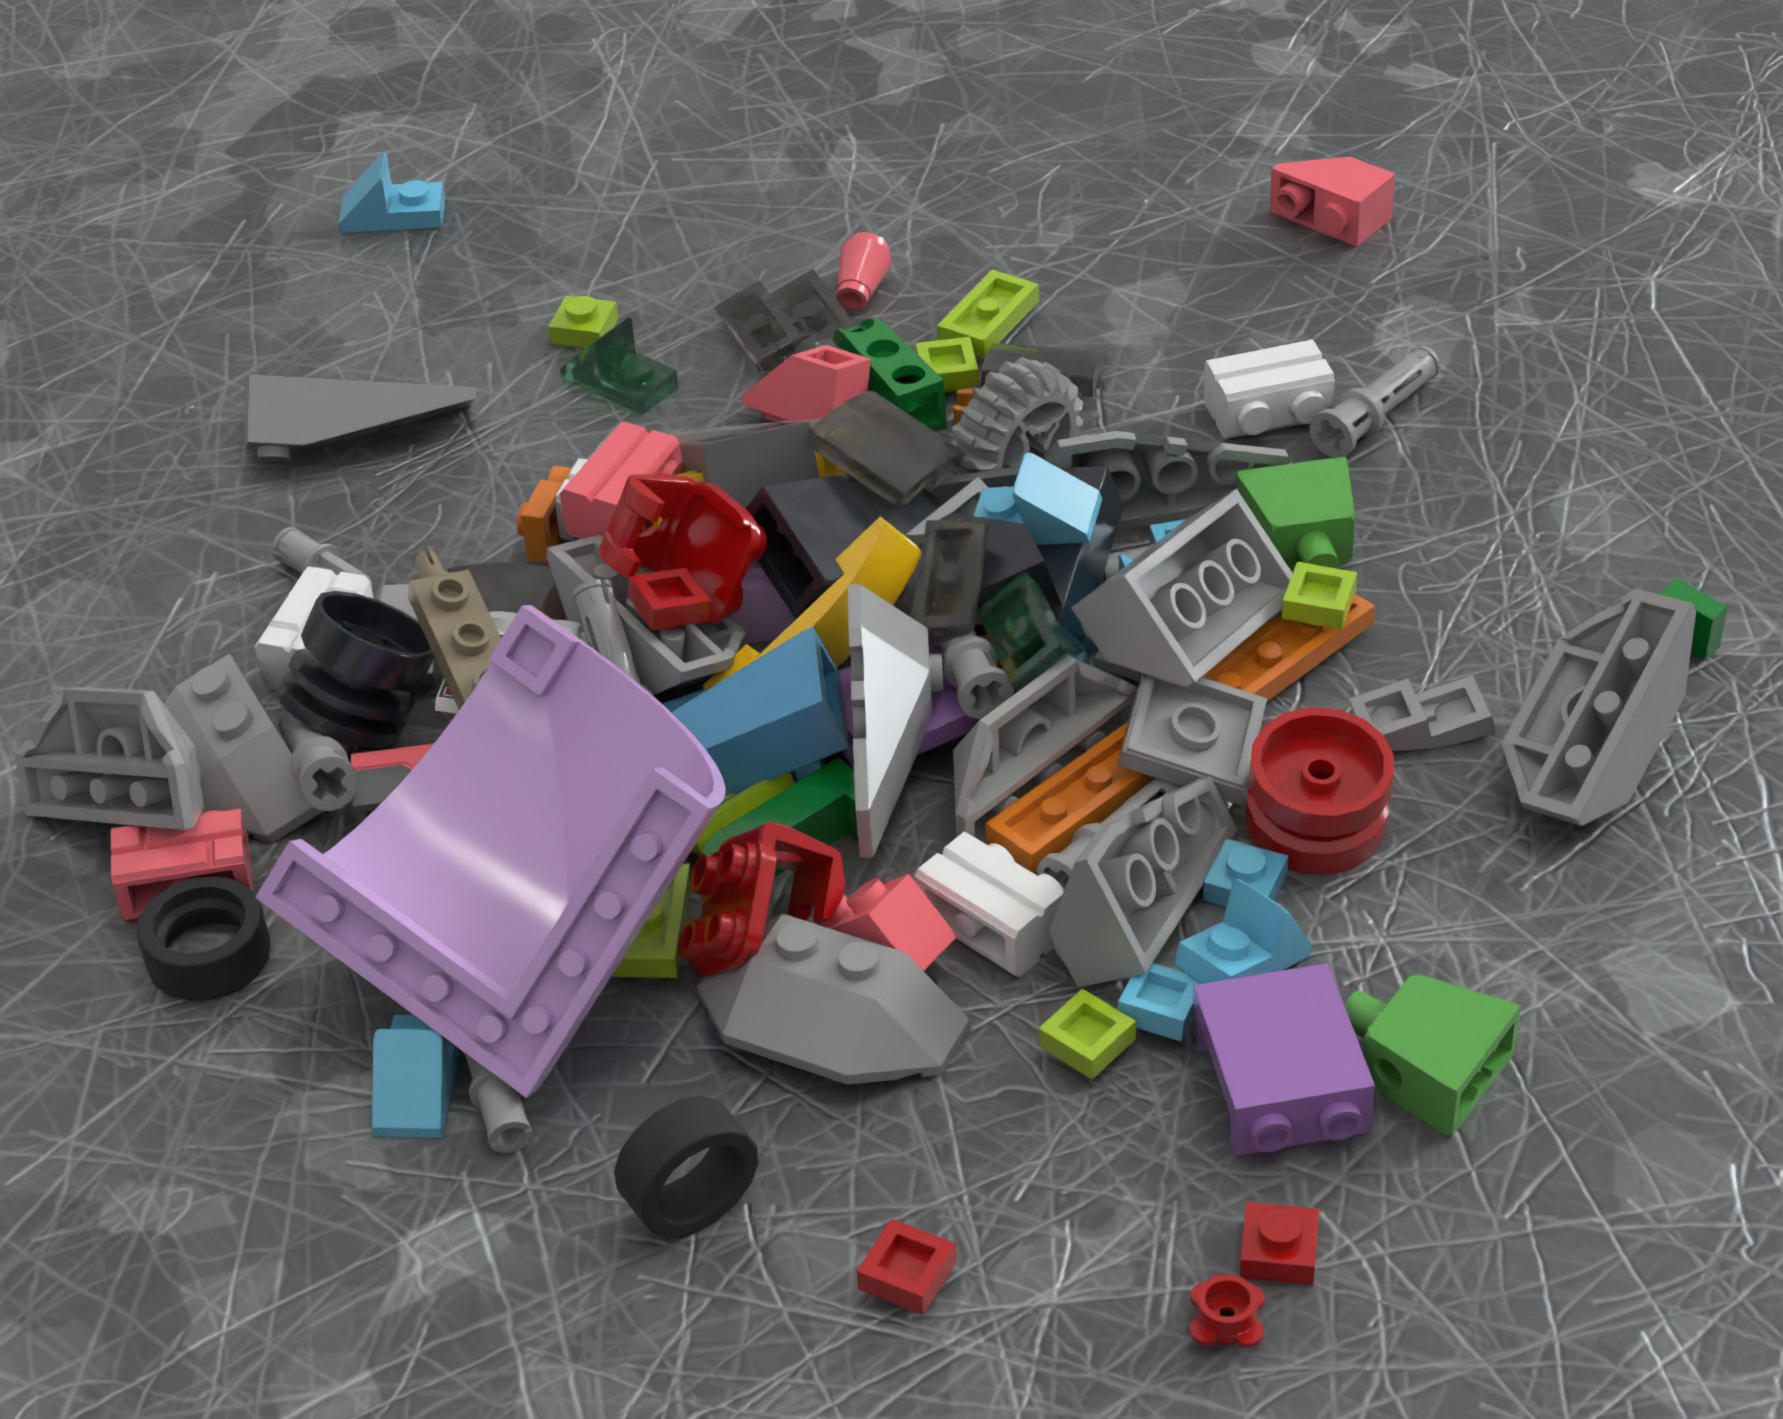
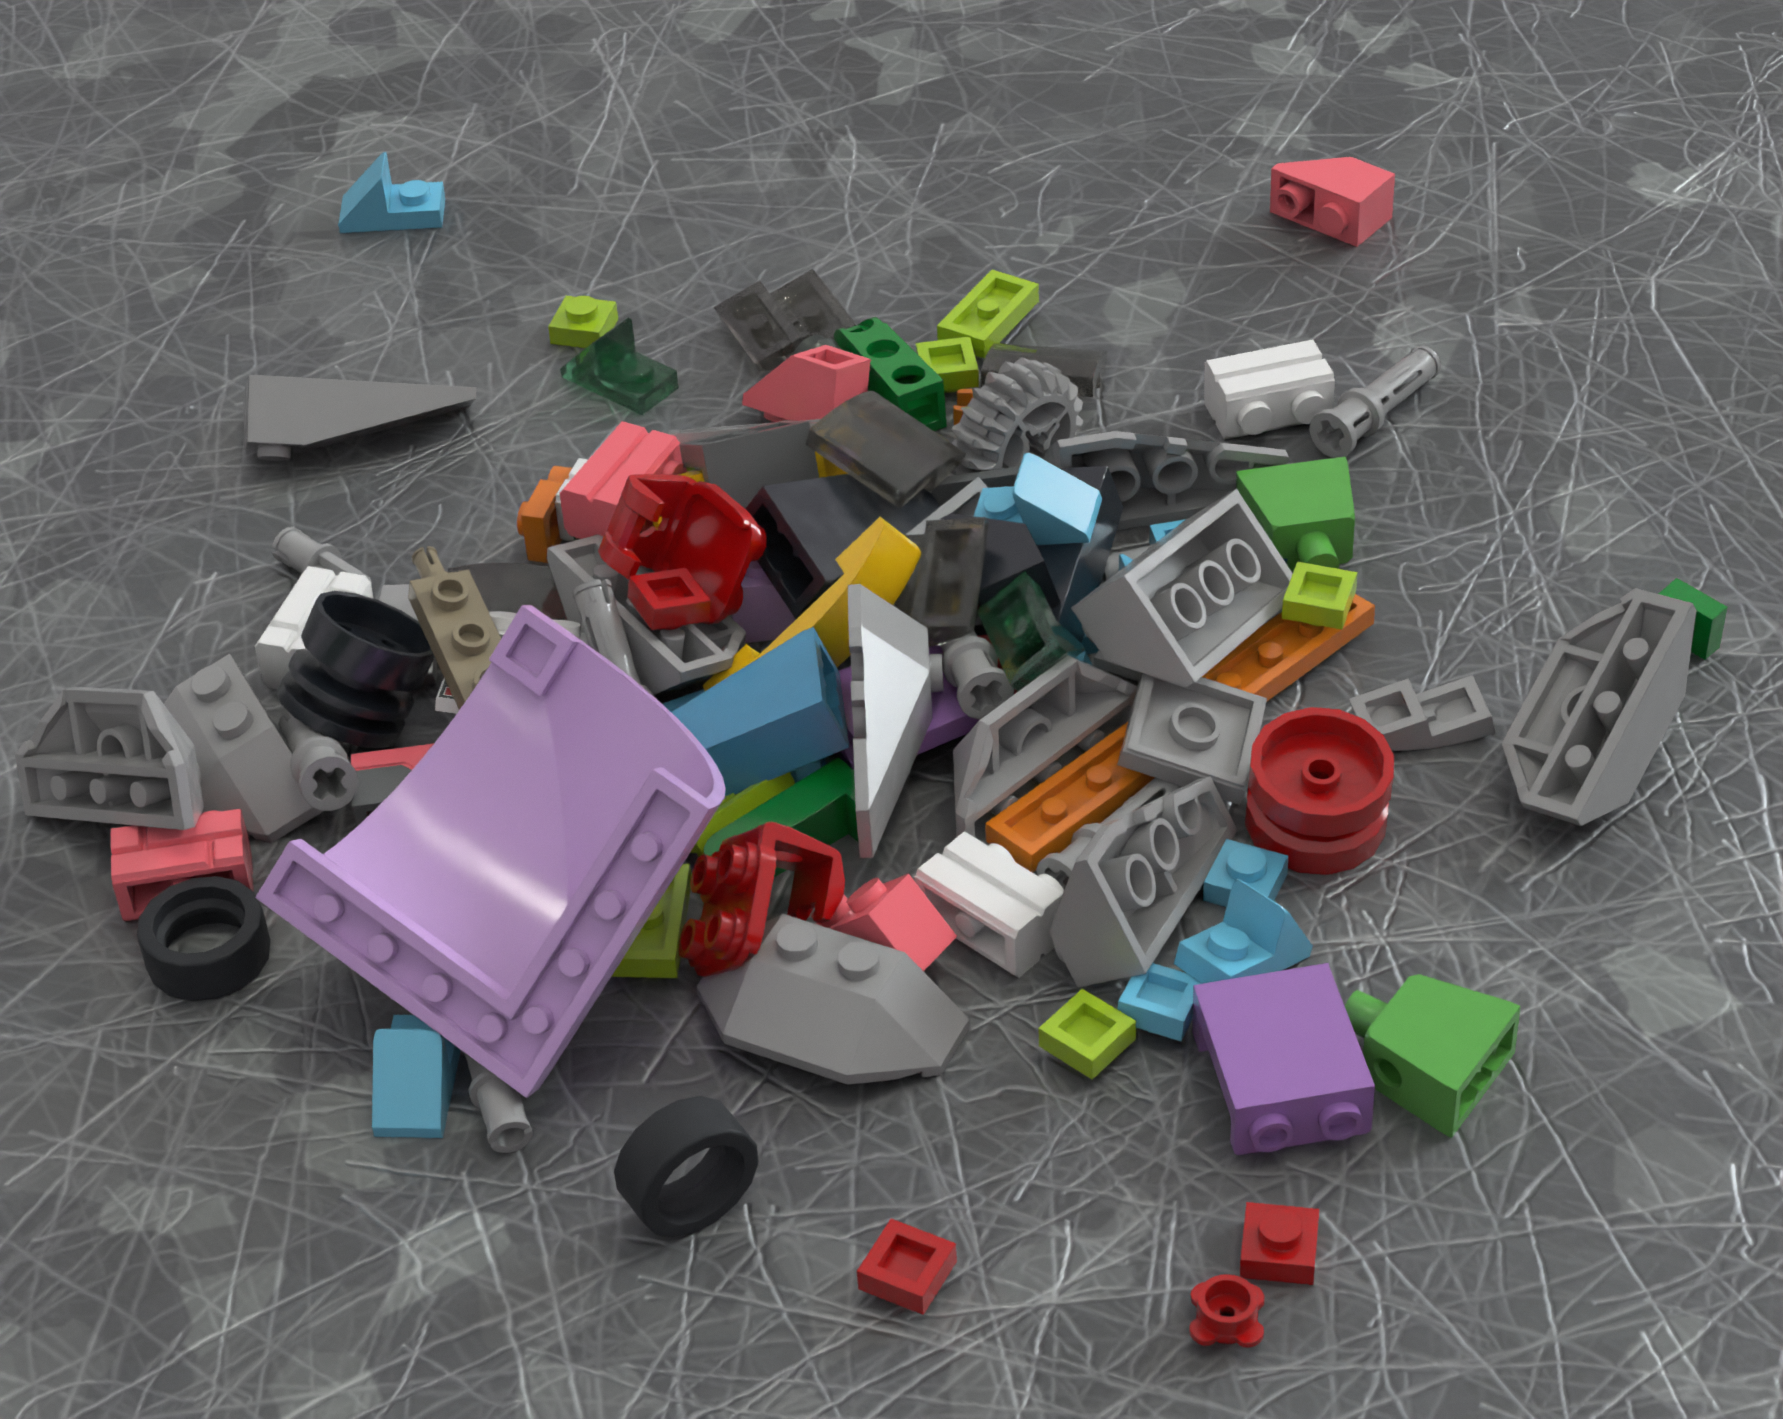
(861, 269): coral cone -> none

